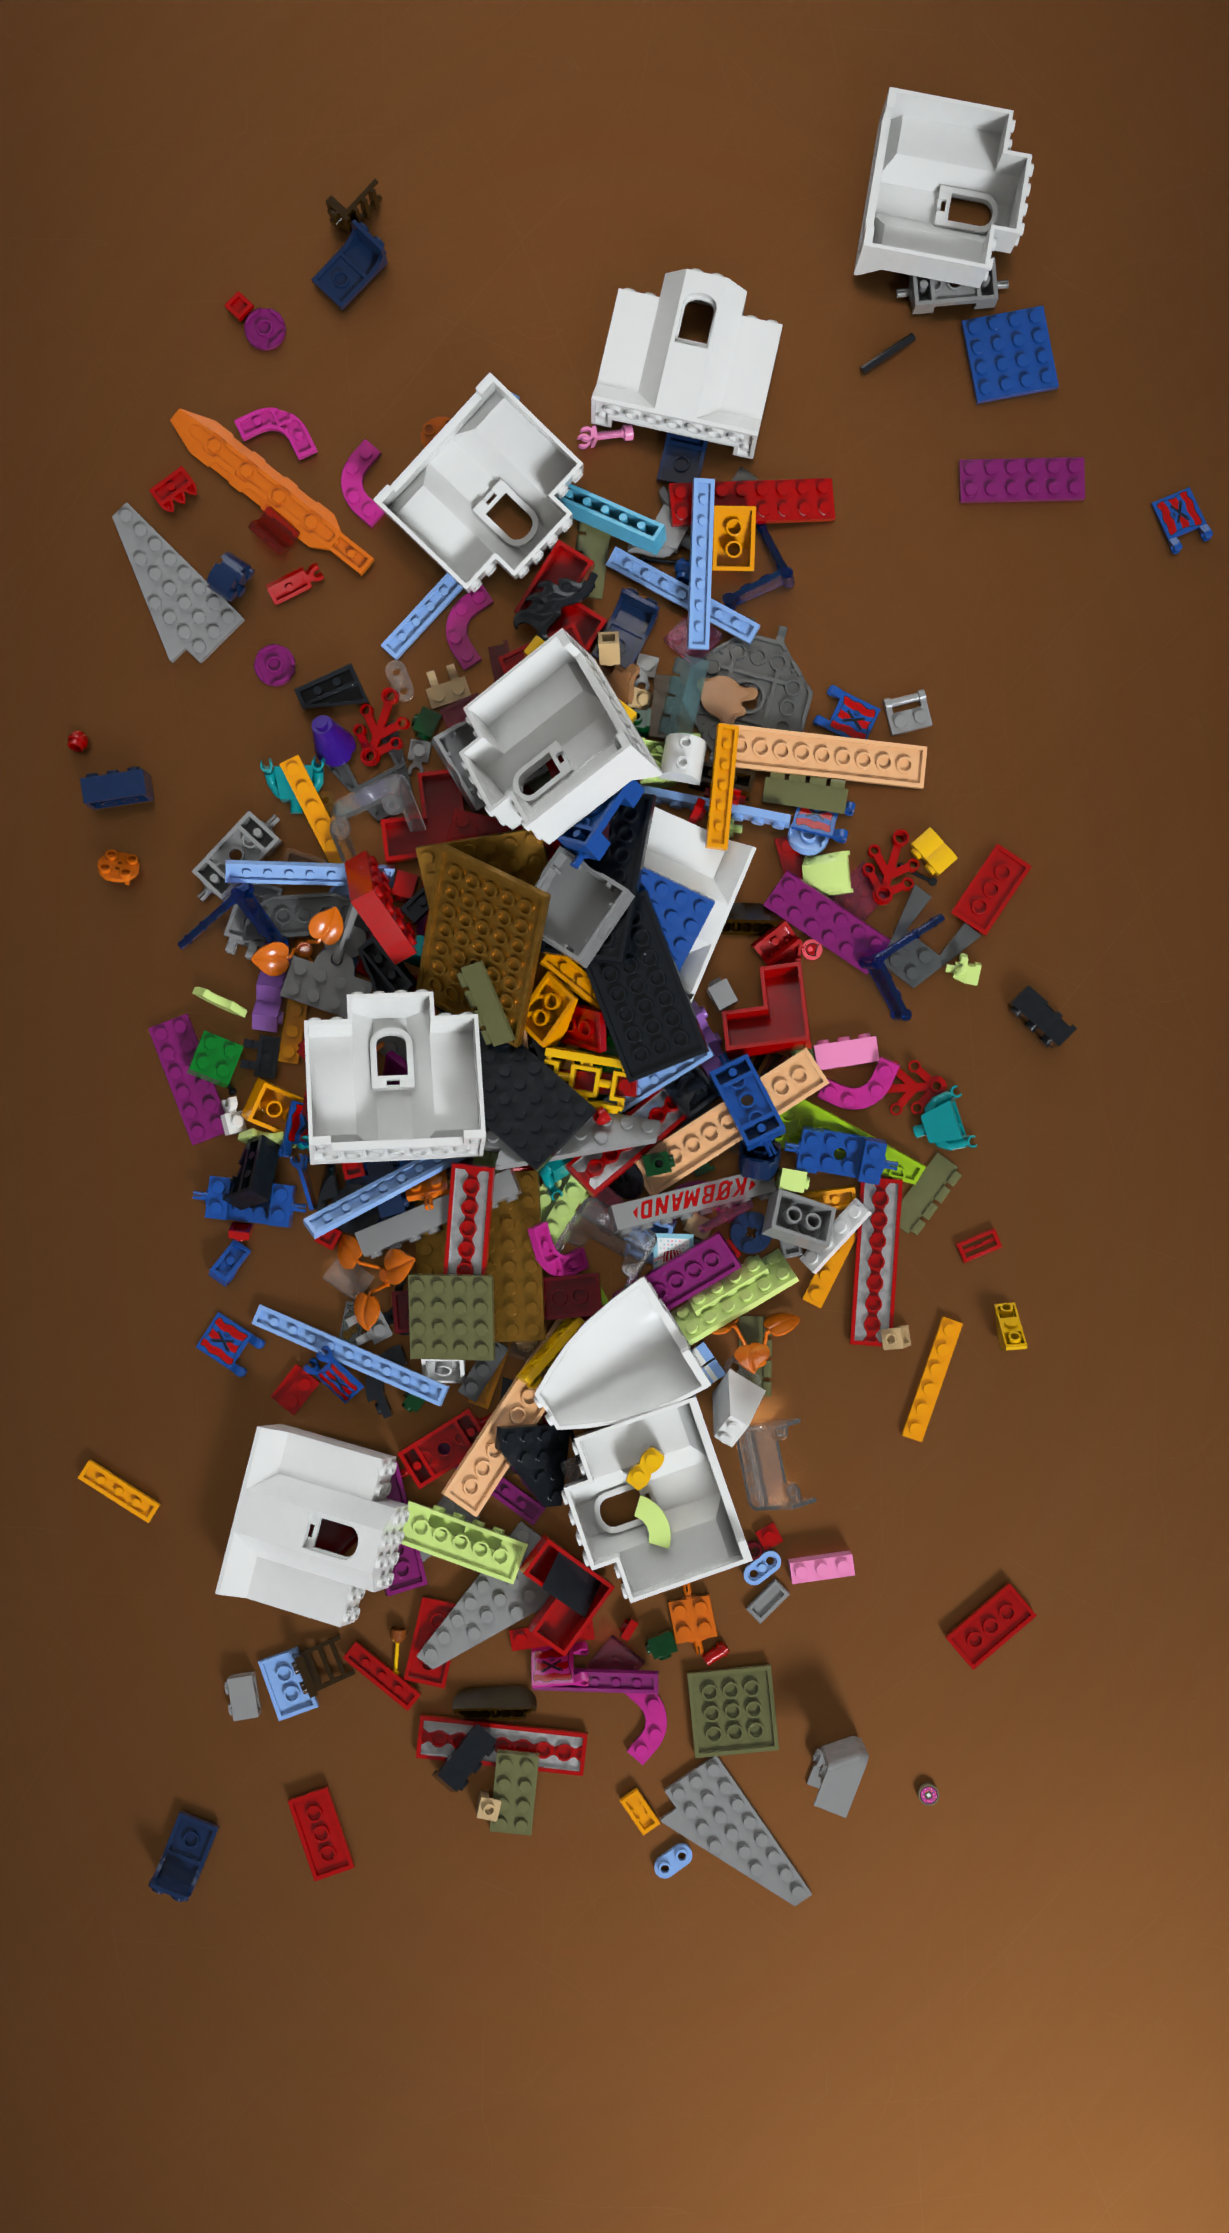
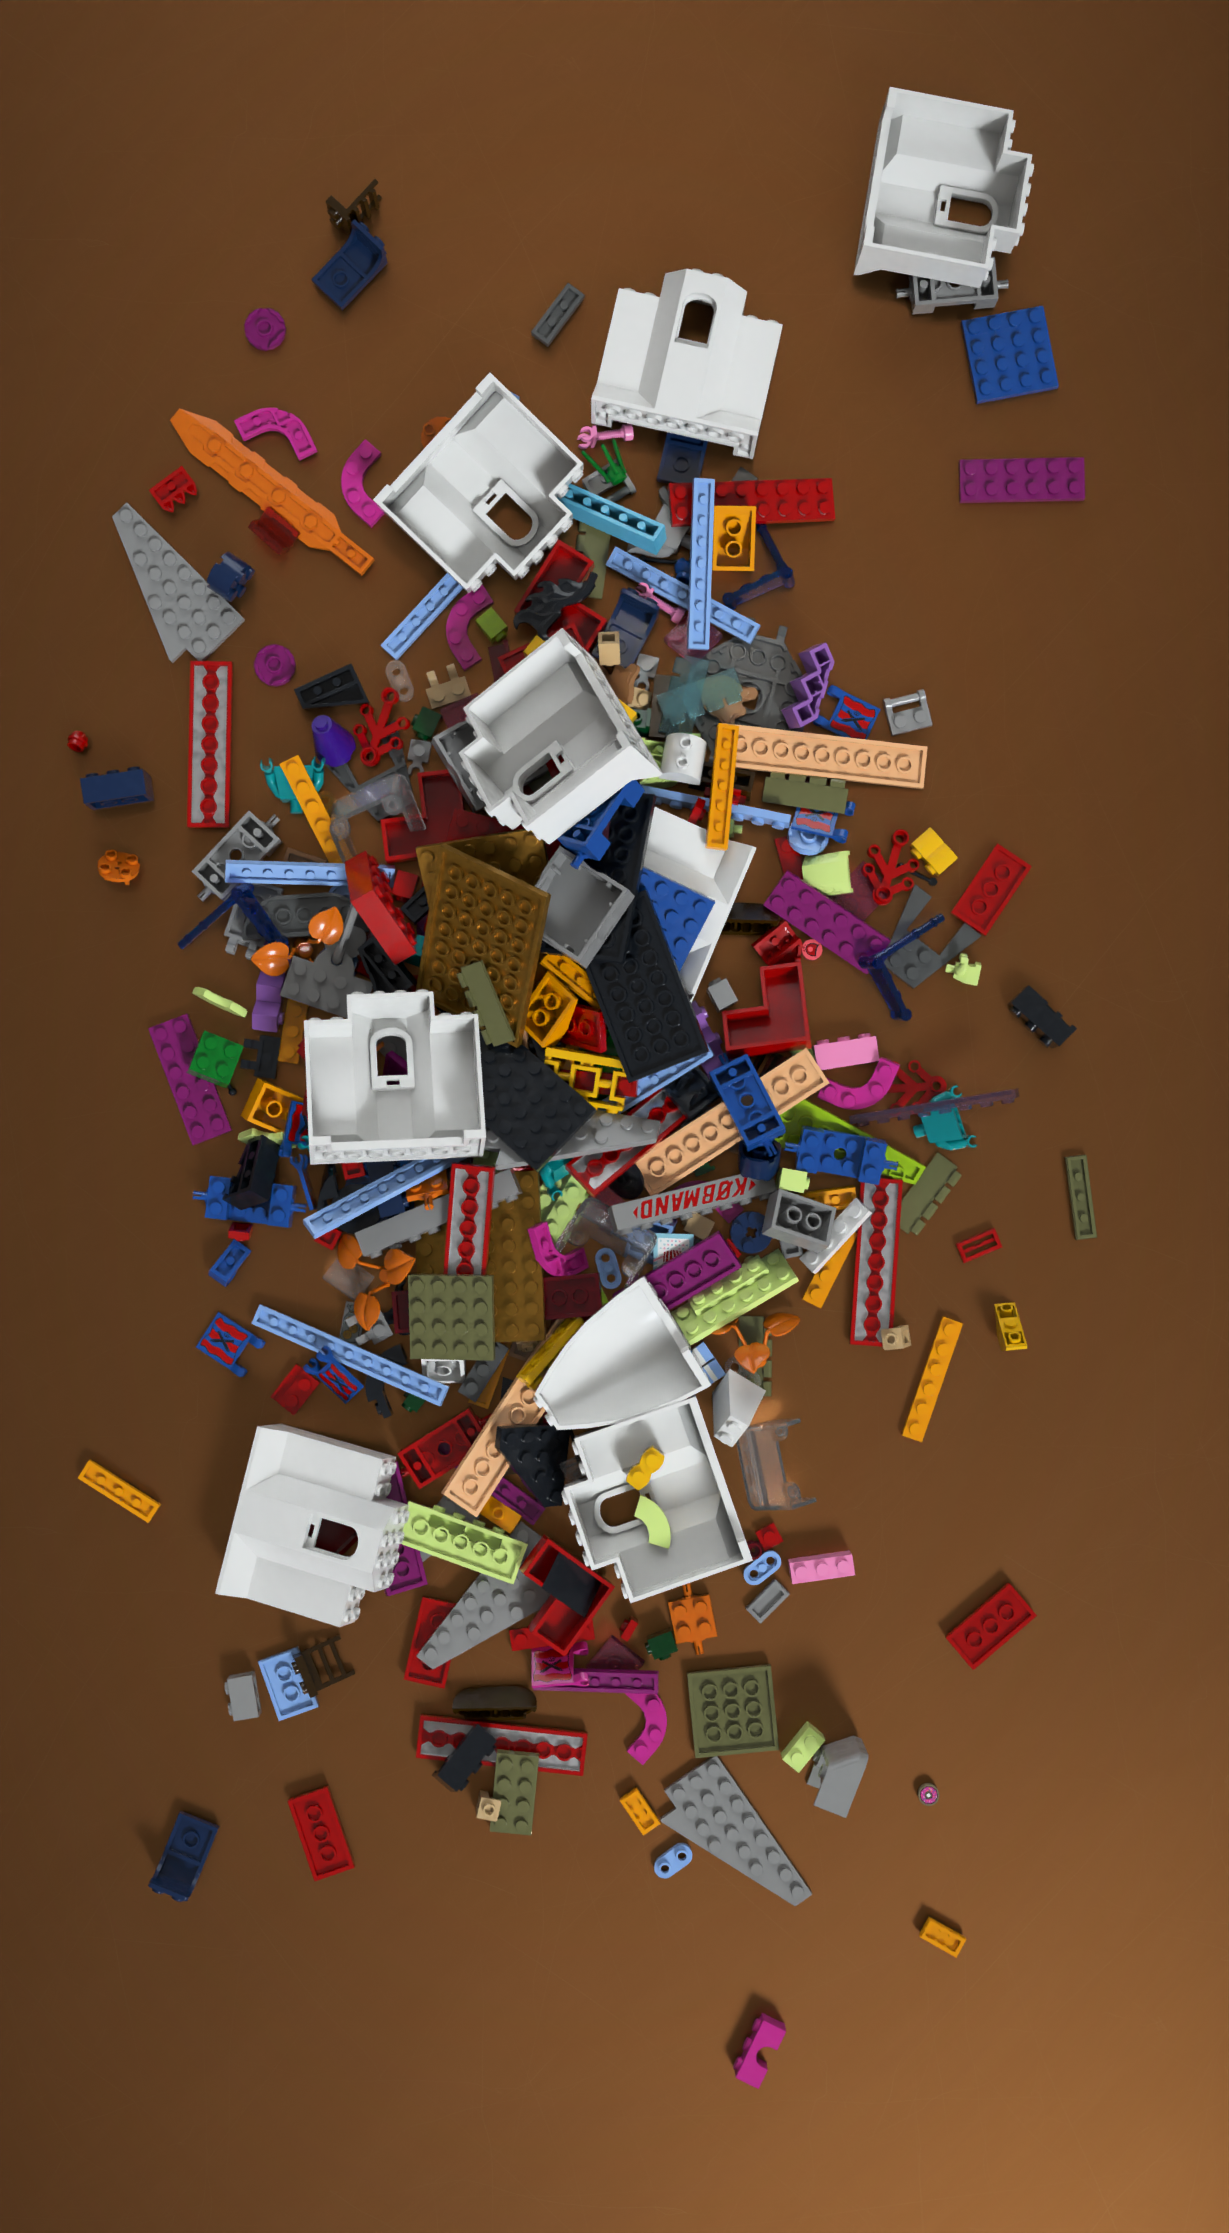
(210, 744): none -> piece
(231, 1120): white plate -> none
(239, 306): red plate -> none
(293, 583): red plate -> none
(382, 1675): red plate -> none
(397, 1635): dark orange hinge -> none
(492, 626): none -> lime brick
(500, 1515): none -> light orange plate
(557, 314): none -> dark grey plate
(597, 485): none -> light grey plate
(601, 1116): red hinge -> none
(608, 1268): none -> light blue plate
(616, 473): none -> green plant
(658, 1163): dark green brick -> none
(675, 613): none -> bright pink bar
(695, 695): none -> clear light blue windscreen
(716, 1653): red pin -> none
(725, 1215): clear pink plate -> none
(766, 2033): none -> dark pink arch
(802, 1746): none -> yellowish green brick
(809, 687): none -> medium lavender brick
(887, 353): black bar -> none
(942, 1106): none -> clear purple plate
(942, 1937): none -> light orange plate
(1080, 1197): none -> olive tile
(1180, 515): flag -> none

